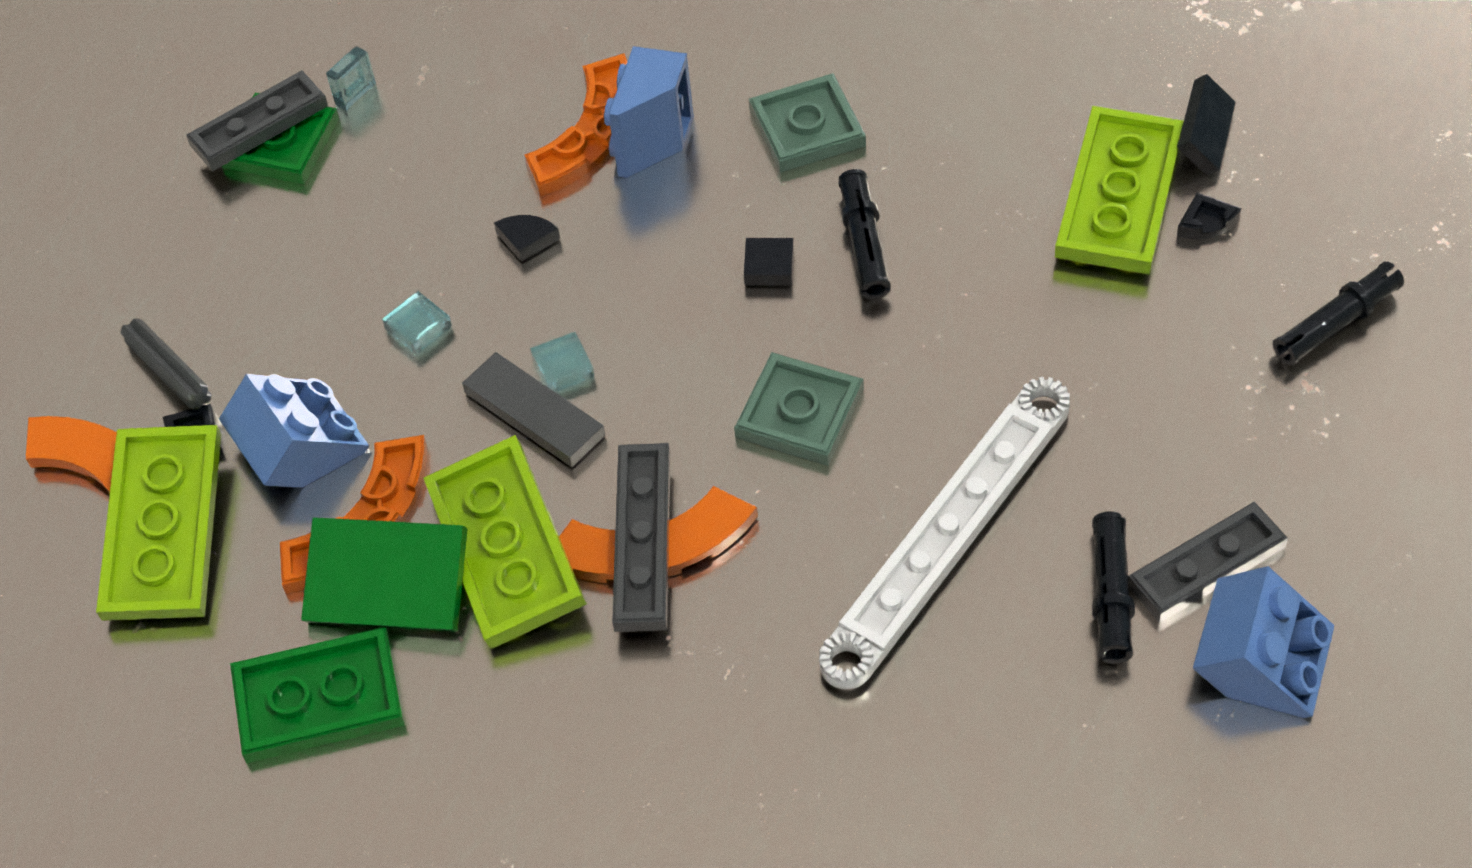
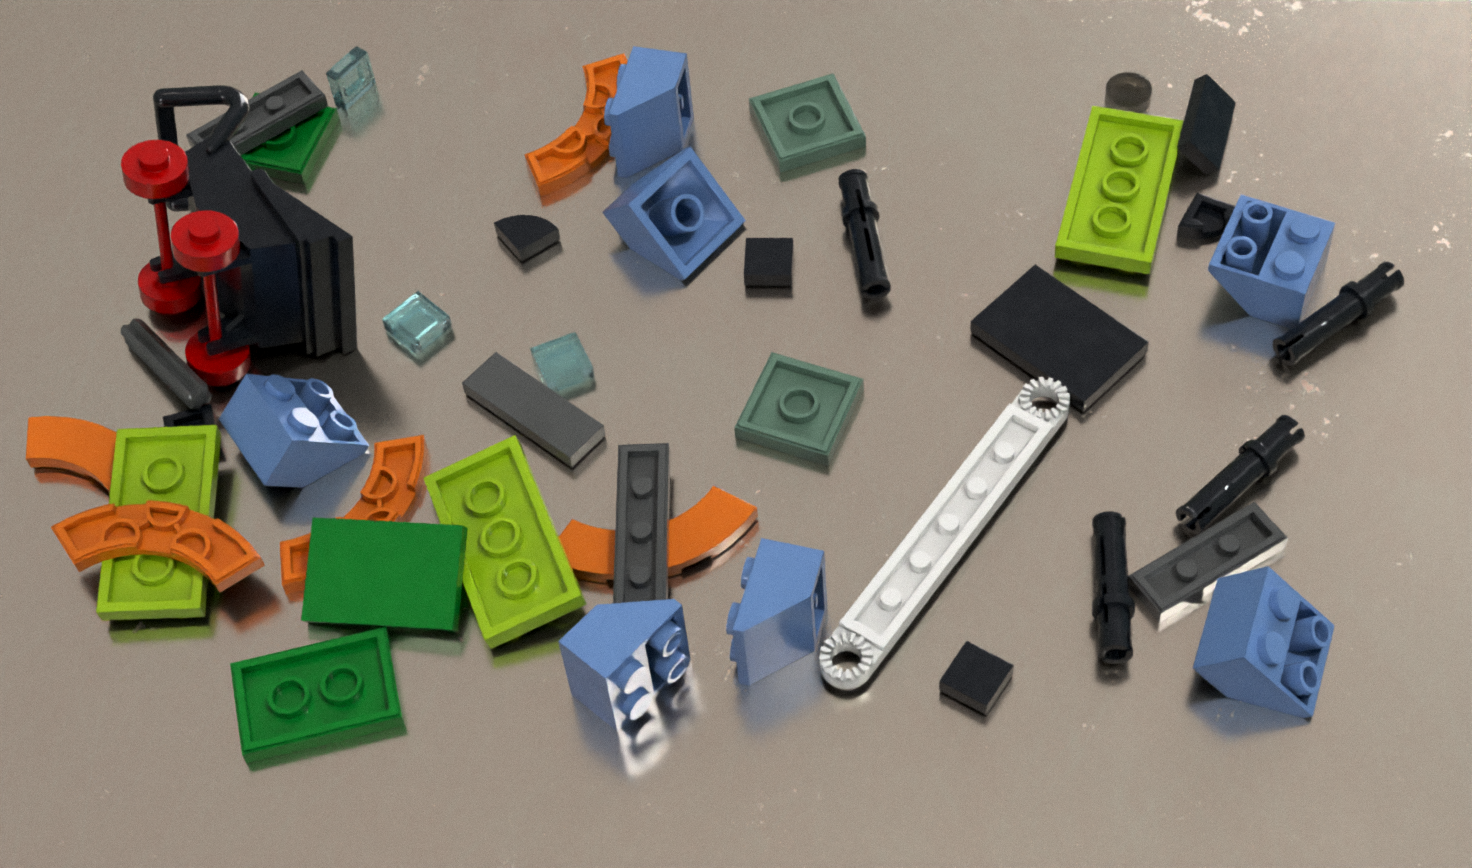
(162, 531): none -> orange tile
(261, 255): none -> black piece
(625, 656): none -> medium blue slope
(675, 215): none -> medium blue slope
(778, 609): none -> medium blue slope
(976, 677): none -> black tile
(1059, 336): none -> black tile
(1128, 92): none -> clear smoke tile
(1255, 460): none -> black pin
(1271, 259): none -> medium blue slope

